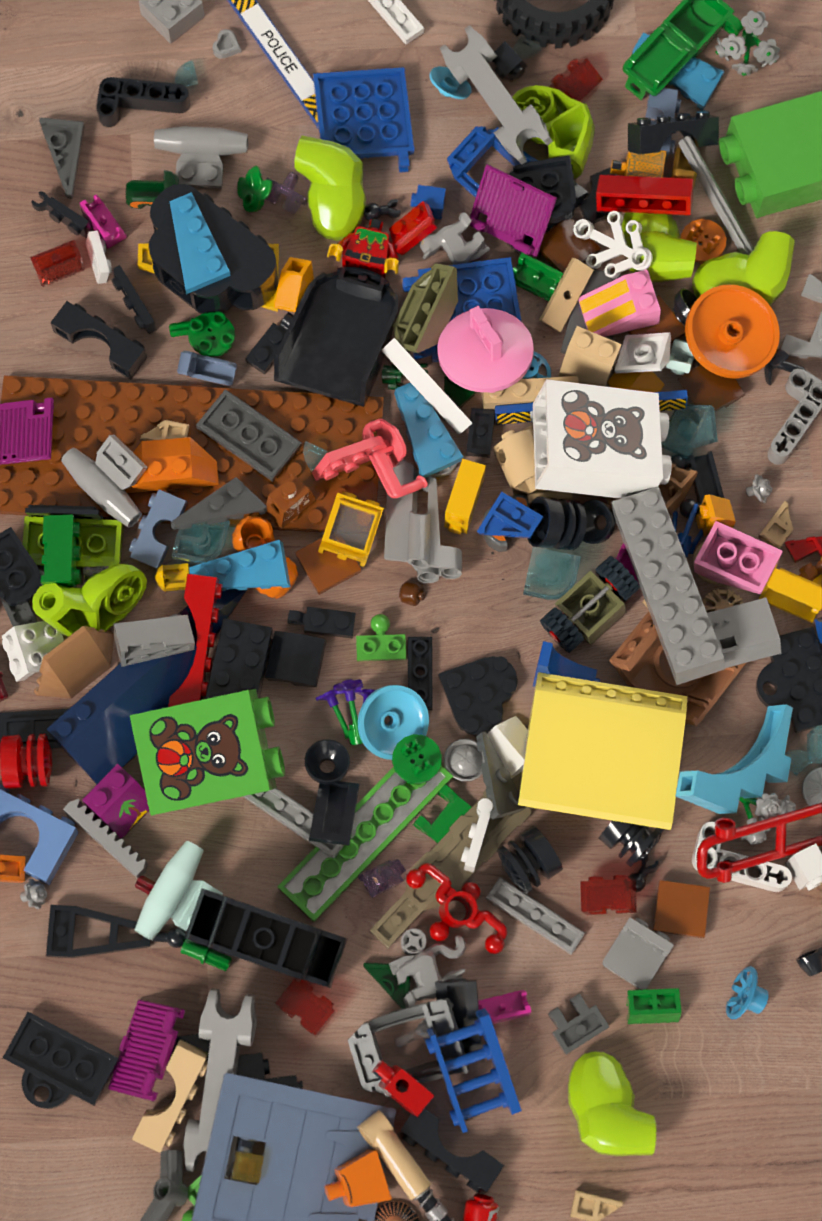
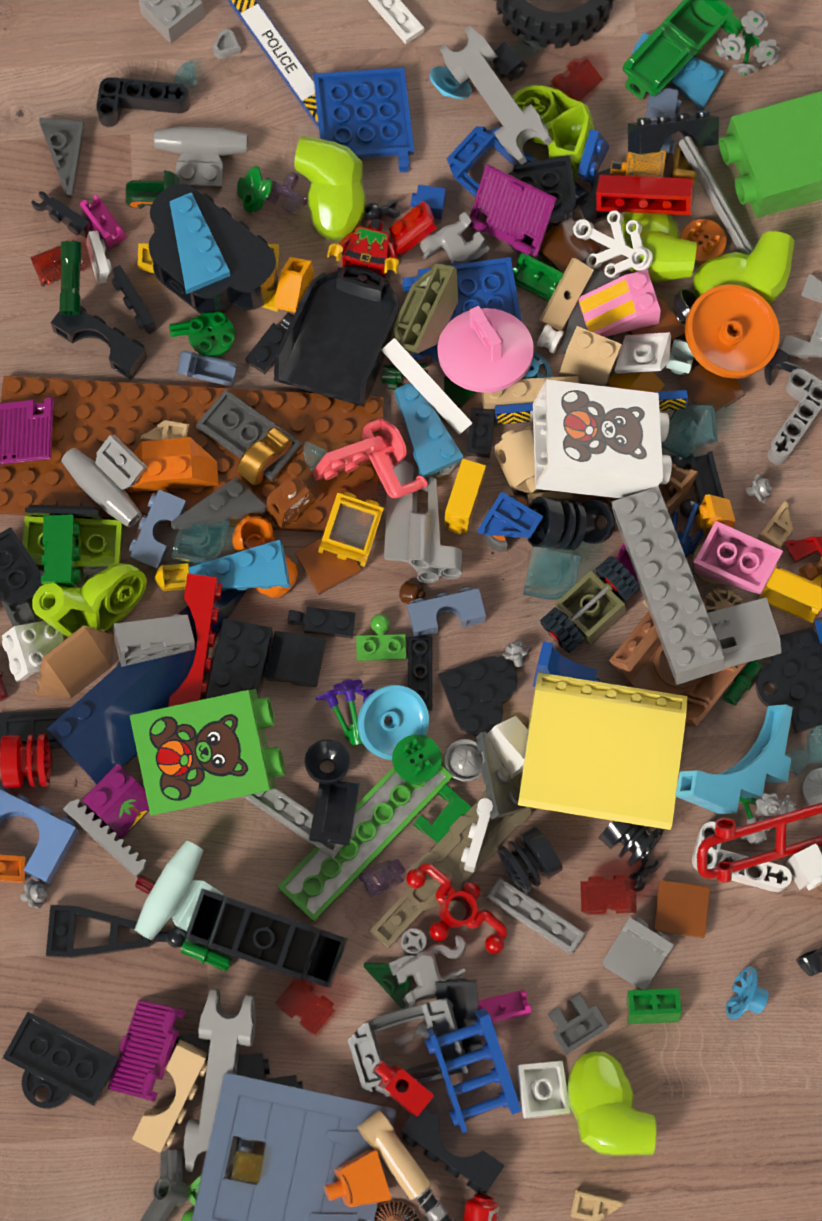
(70, 278): none -> dark green axle
(263, 454): none -> pearl gold animal
(465, 605): none -> sand blue arch
(516, 651): none -> light grey plant
(543, 1089): none -> white slope
(550, 339): none -> white wheel
(593, 156): none -> blue wing
(743, 682): none -> dark green pin

